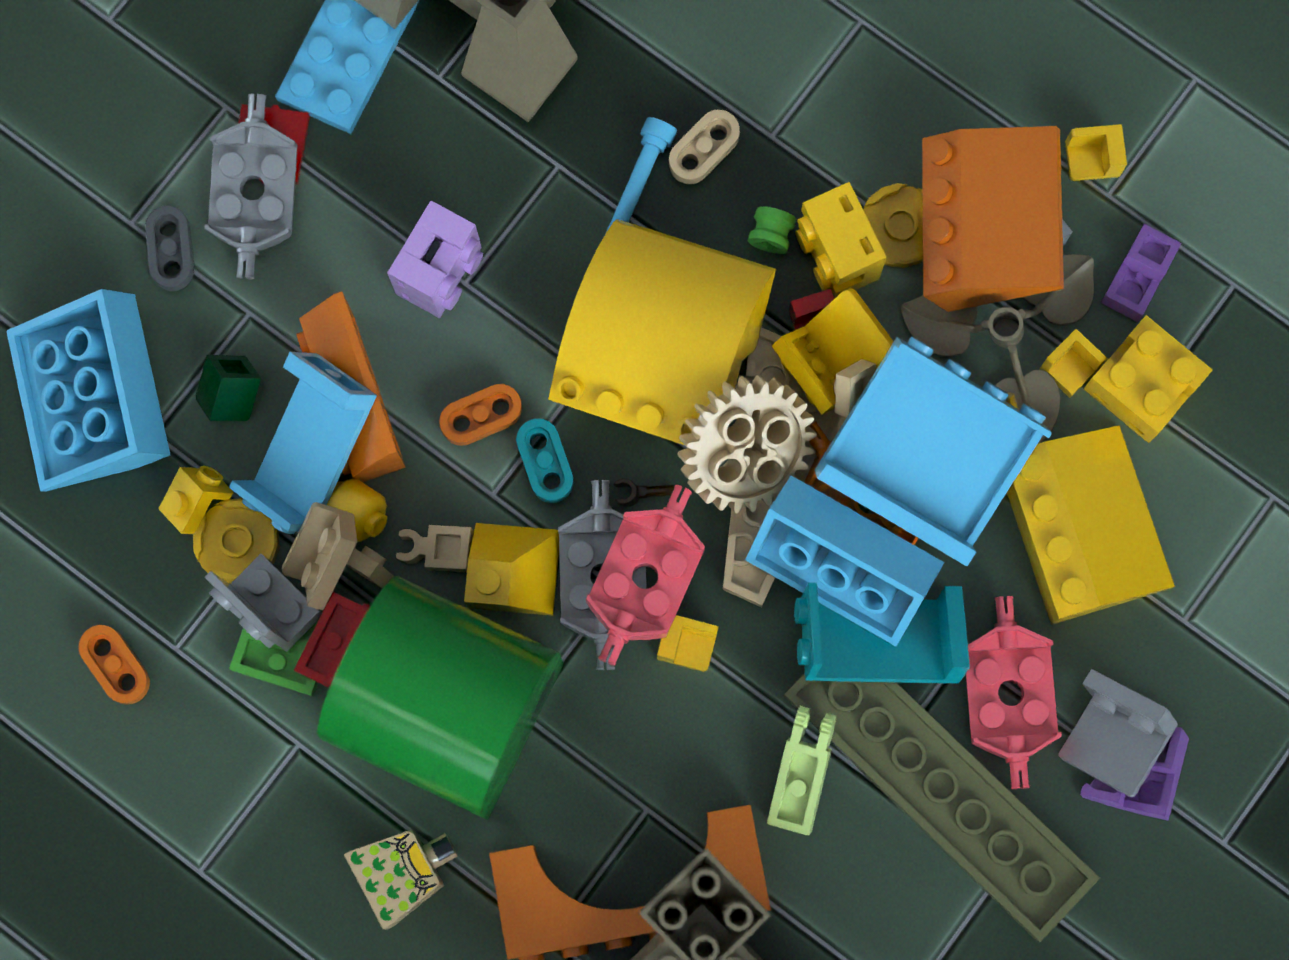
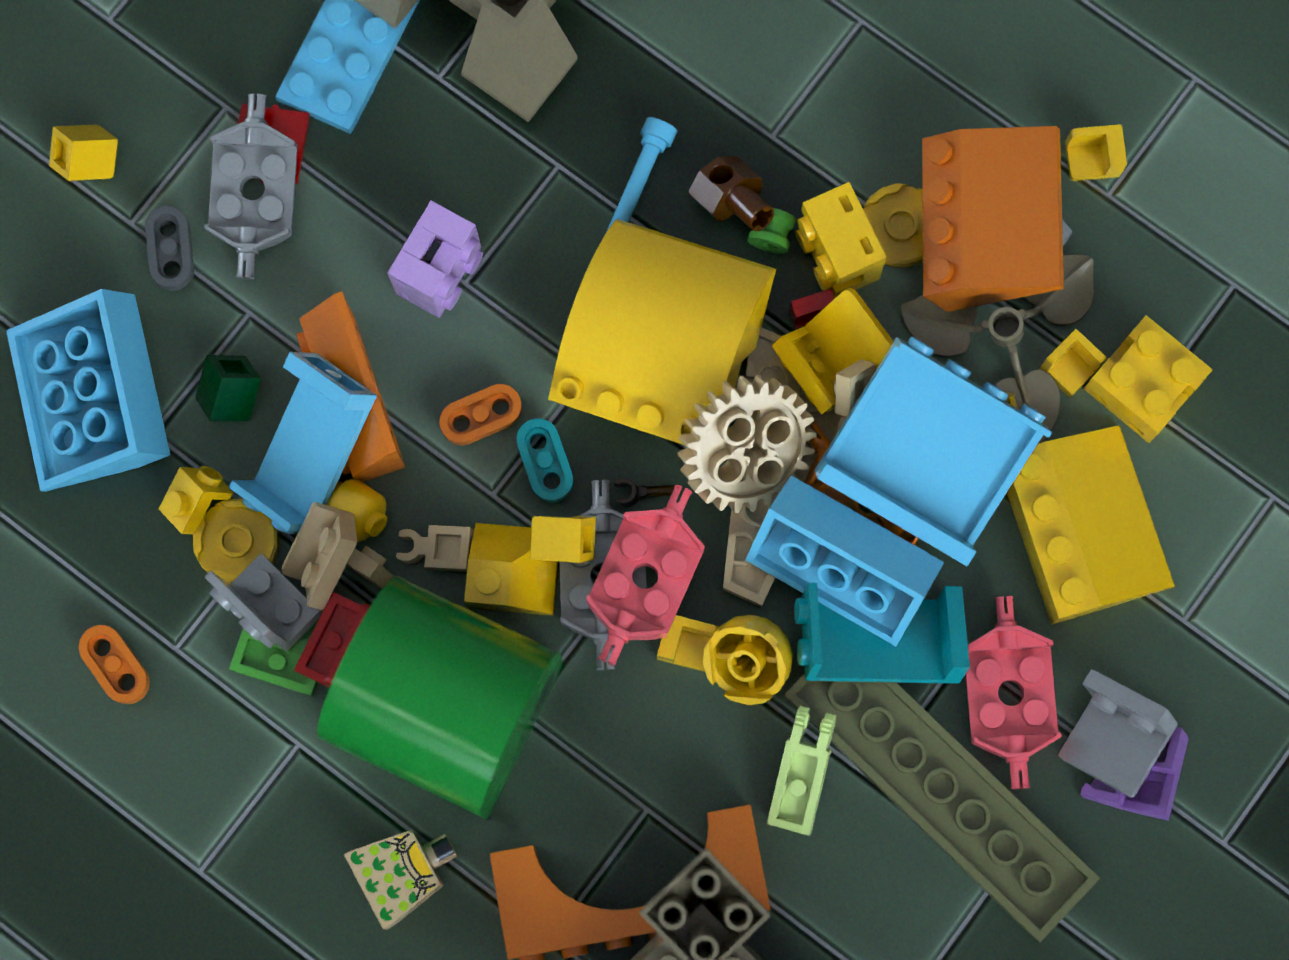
(83, 152): none -> yellow panel
(563, 538): none -> yellow panel
(701, 147): tan plate -> none
(731, 188): none -> reddish brown piece
(748, 659): none -> yellow cylinder
(1141, 273): medium lavender slope -> none

